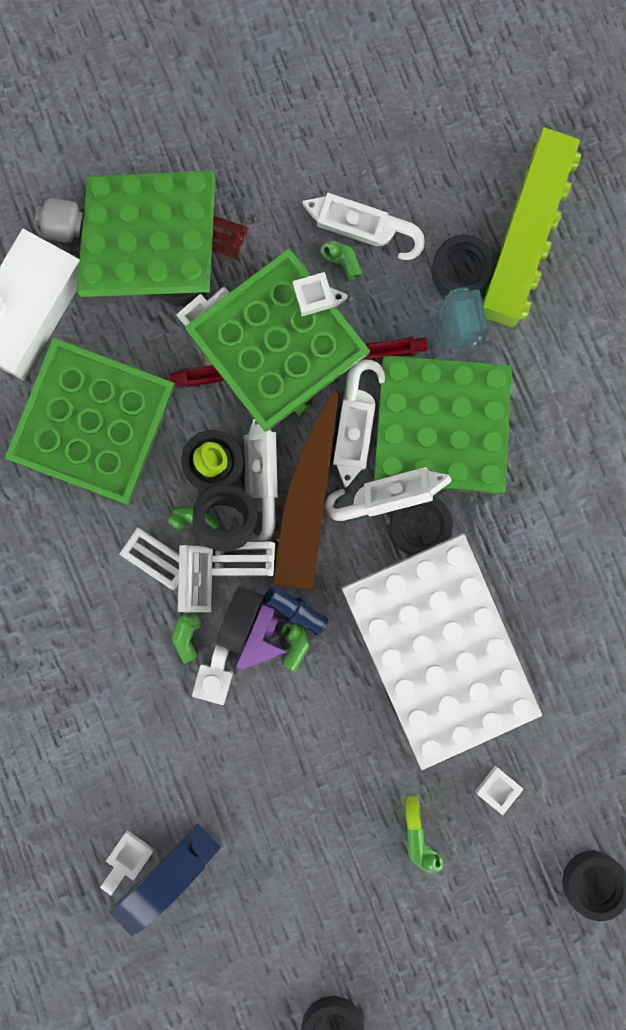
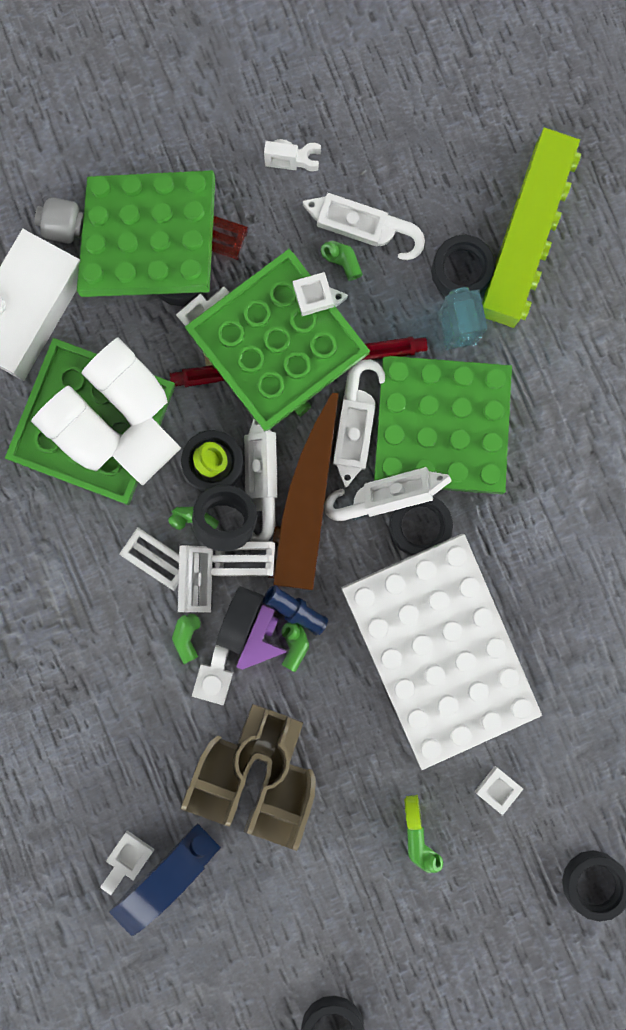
(89, 439): none -> white piece
(285, 790): none -> dark tan piece
(288, 156): none -> white plate

